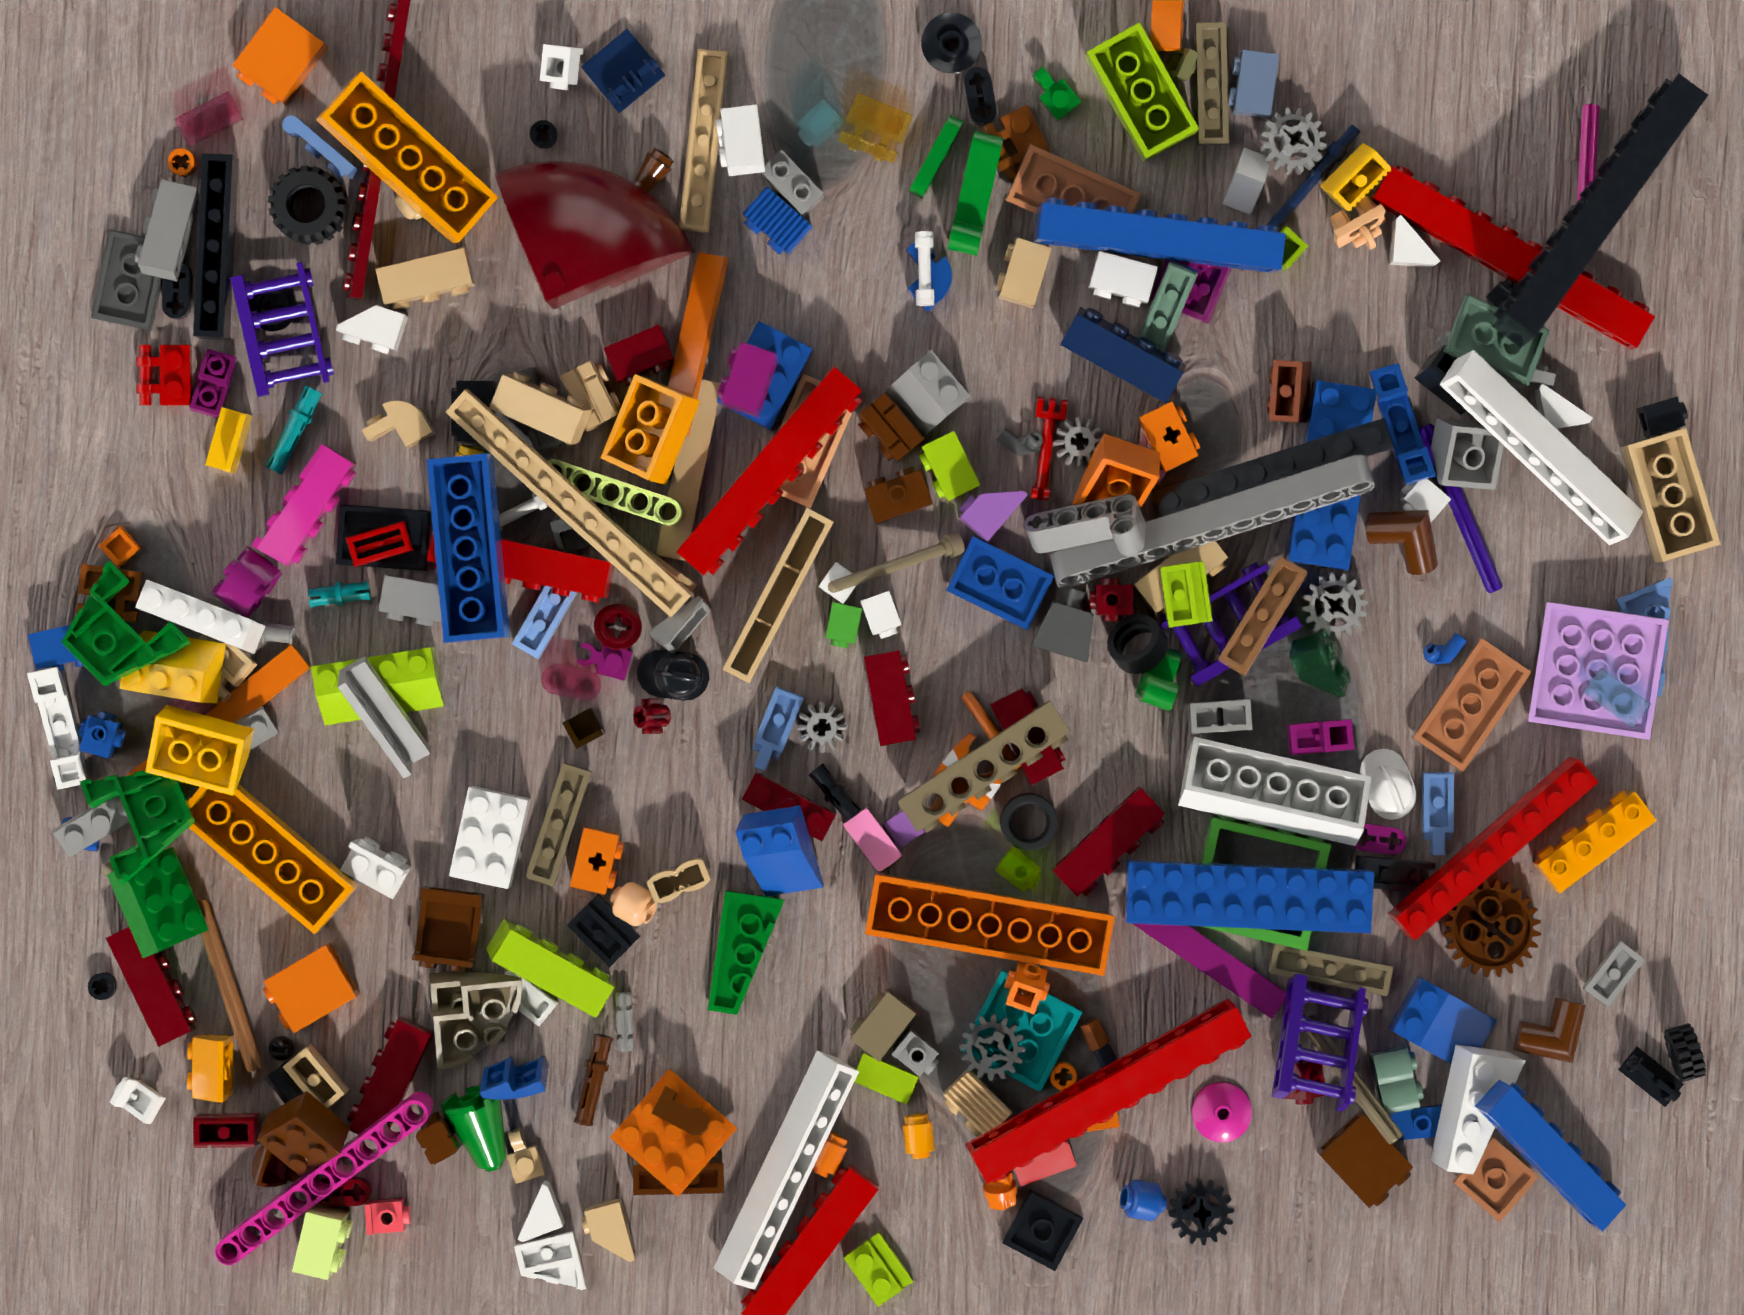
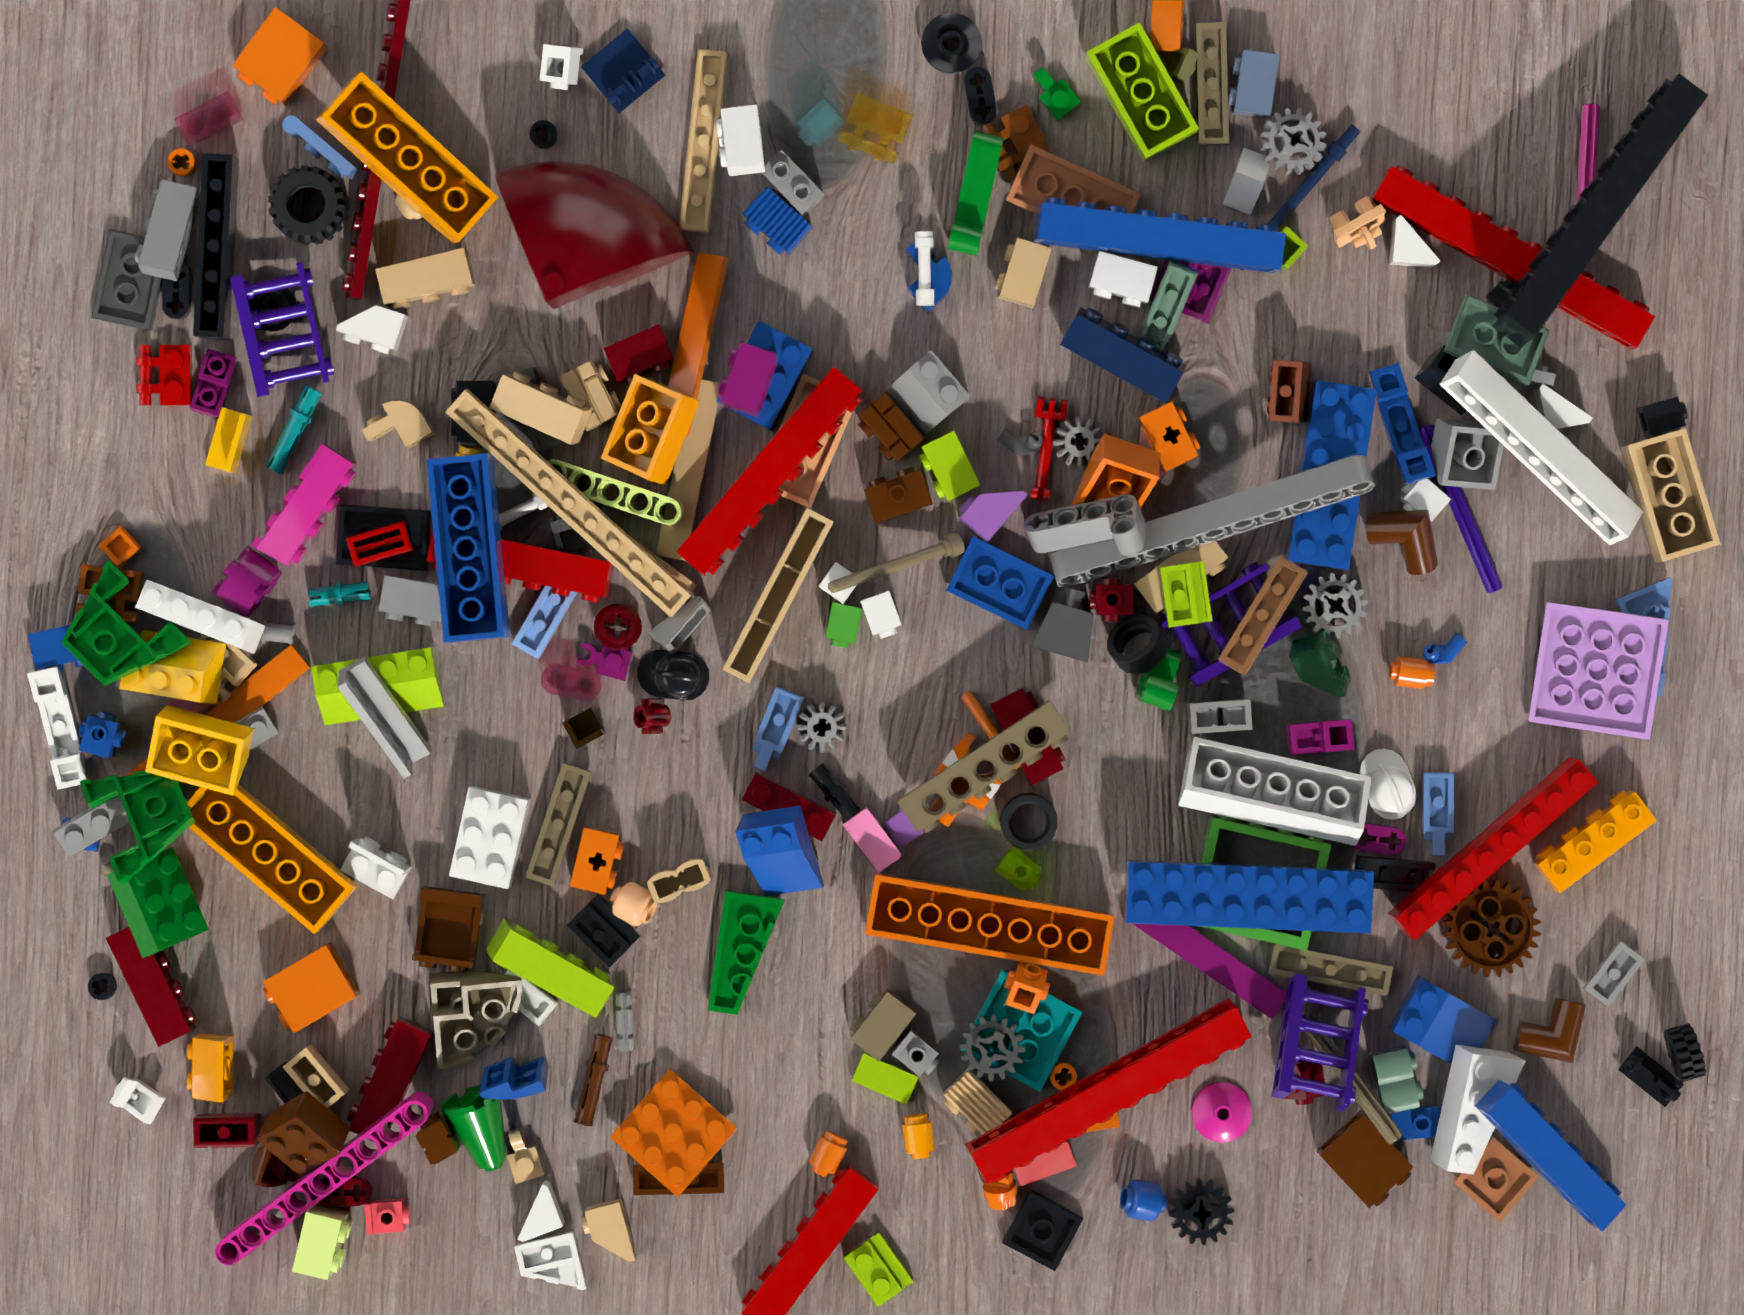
(229, 991): medium nougat axle -> none
(284, 1042): black hinge -> none
(653, 169): reddish brown cone -> none
(691, 1120): reddish brown leg -> none
(785, 1170): white brick -> none
(891, 697): dark red brick -> none
(936, 156): green beam -> none
(1098, 1042): dark orange piece -> none
(1108, 842): dark red brick -> none
(1355, 177): yellow brick -> none
(1359, 440): black plate -> none
(1411, 672): none -> orange brick
(1471, 704): nougat plate -> none
(1616, 697): clear light blue tile -> none

